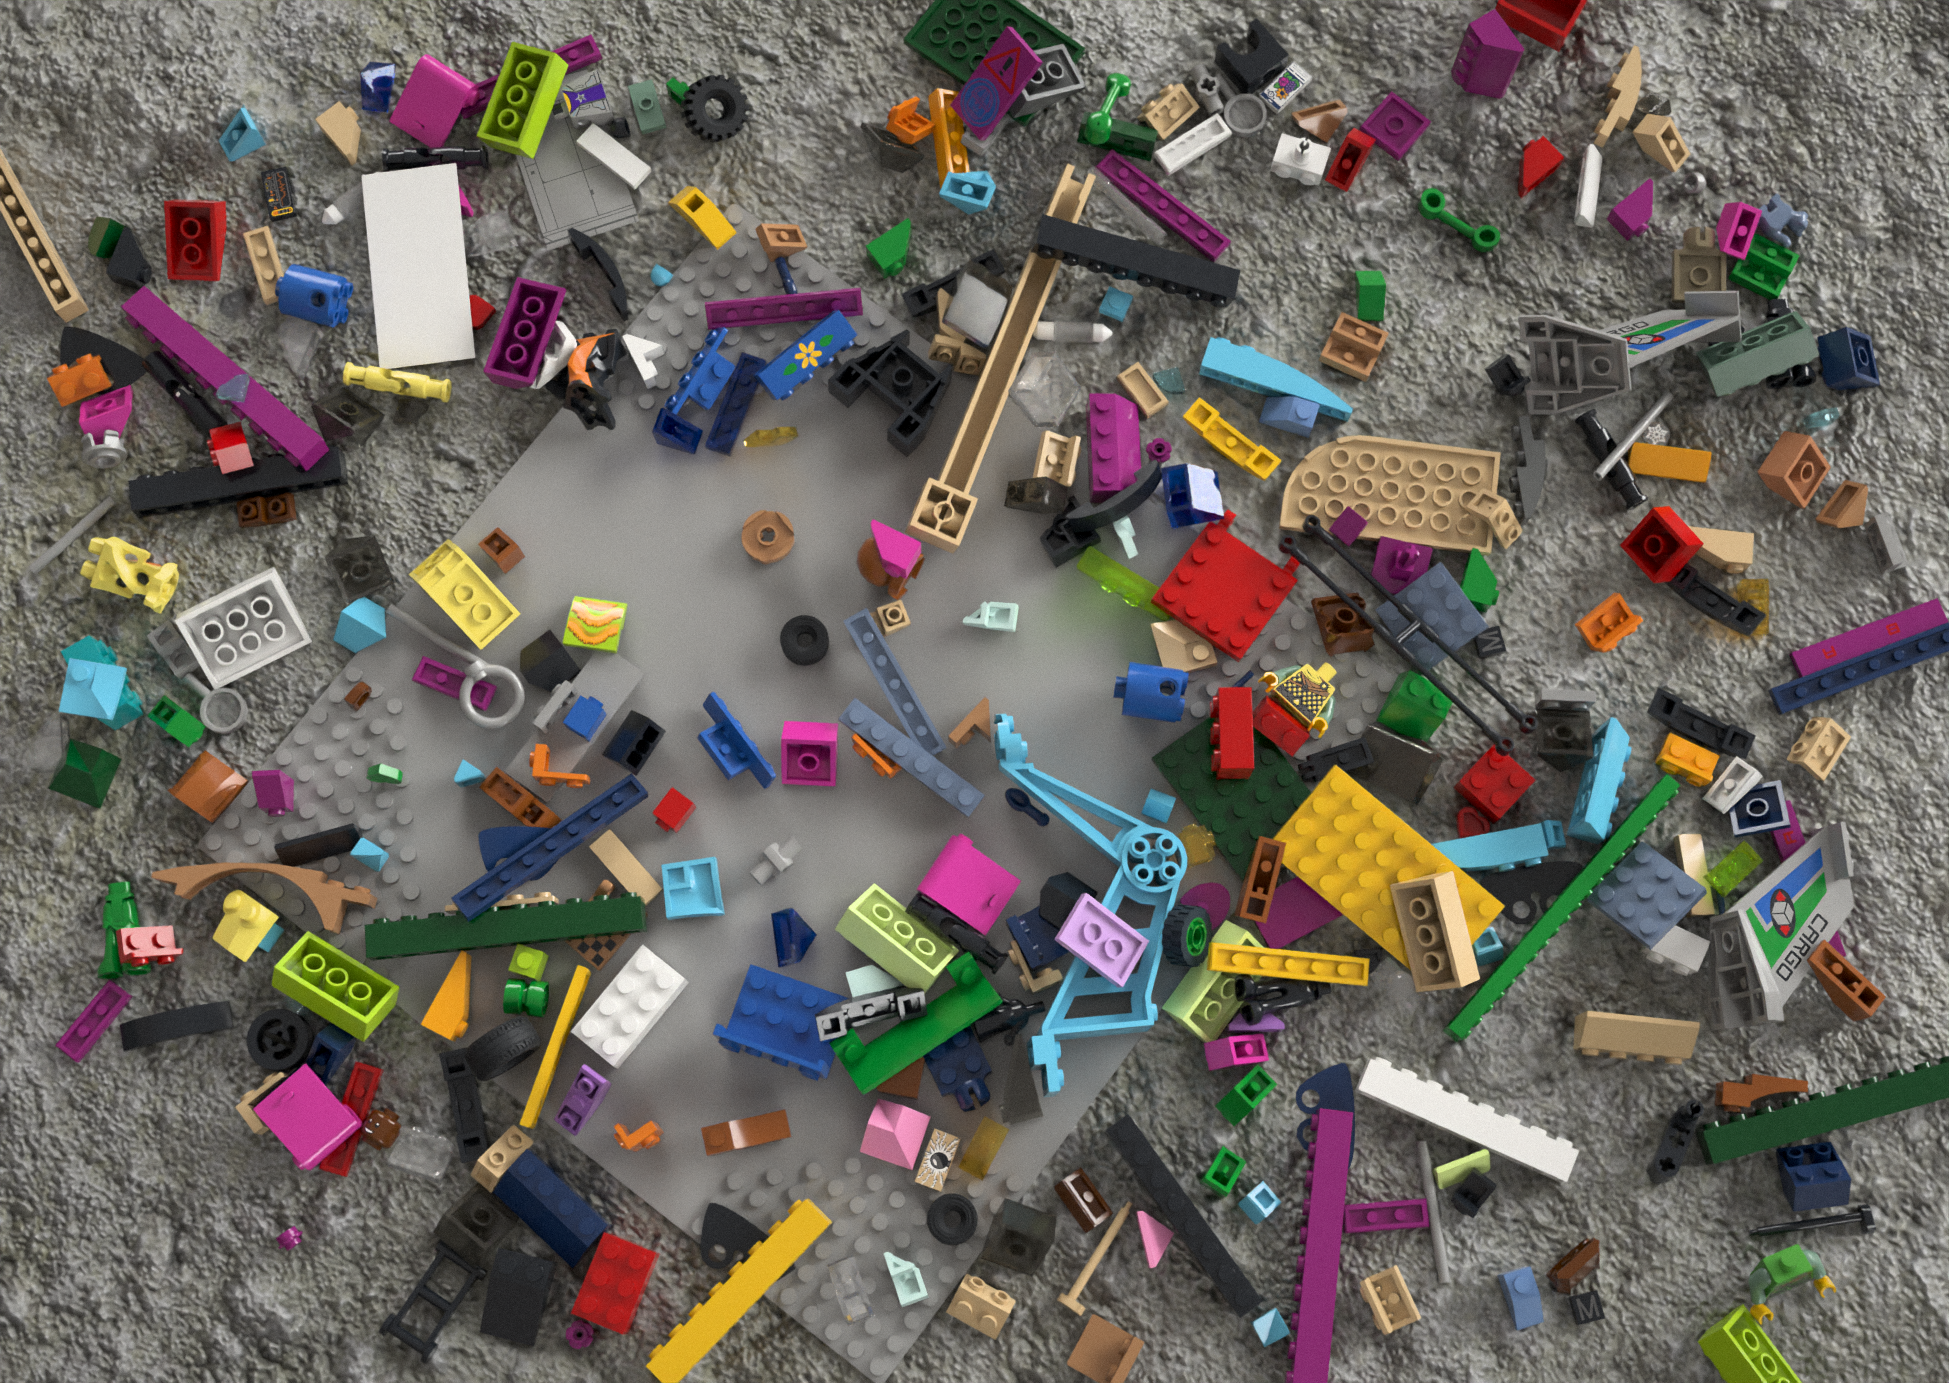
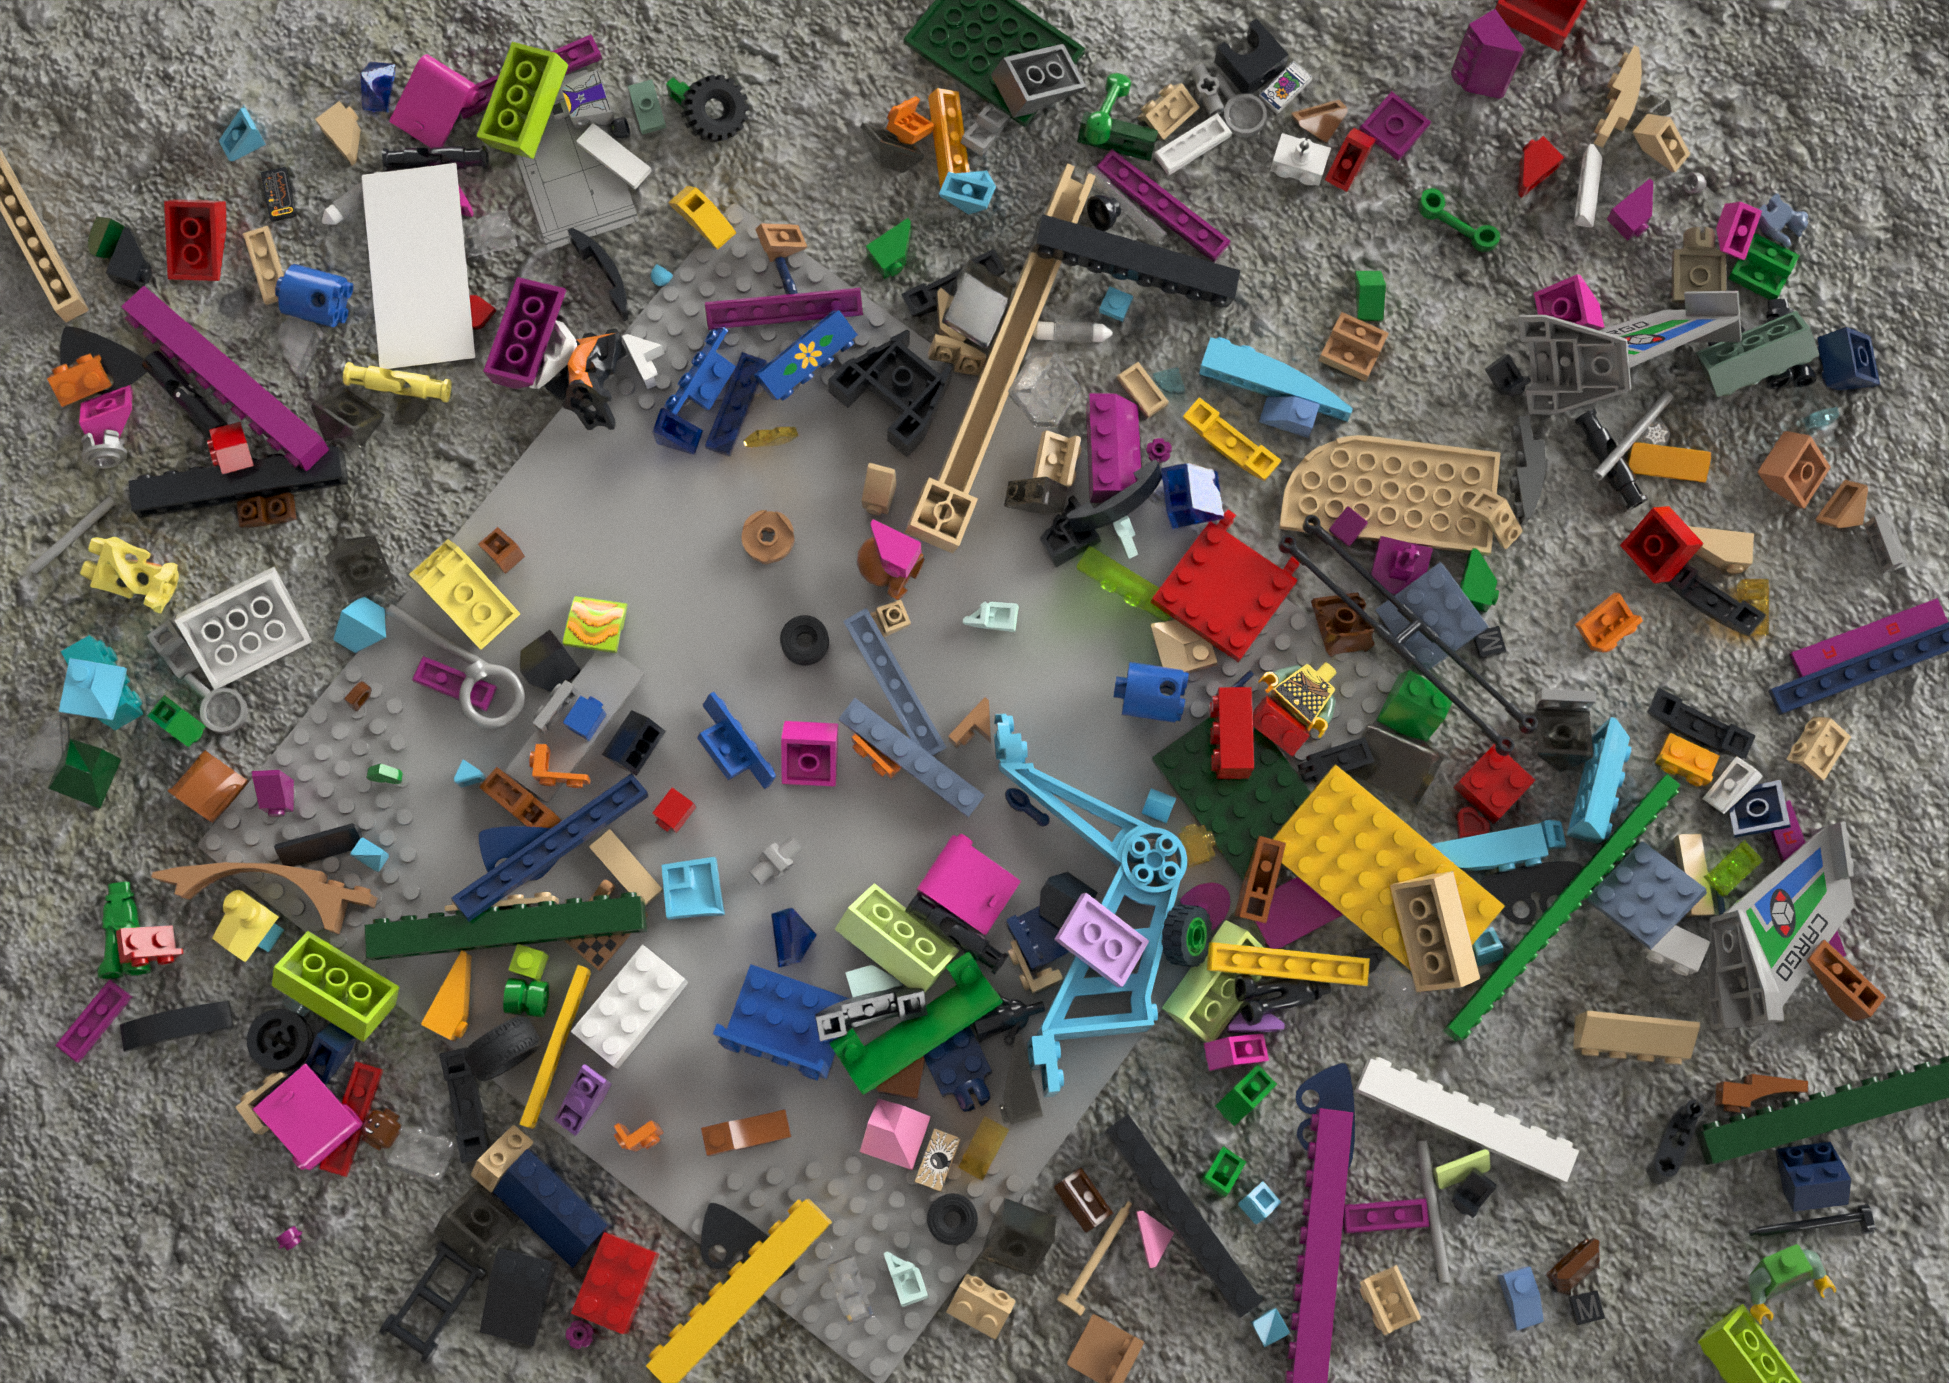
(234, 389): clear light blue tile -> none
(878, 489): none -> tan slope
(996, 83): magenta tile -> none
(1103, 211): none -> black piece
(1571, 302): none -> dark pink slope

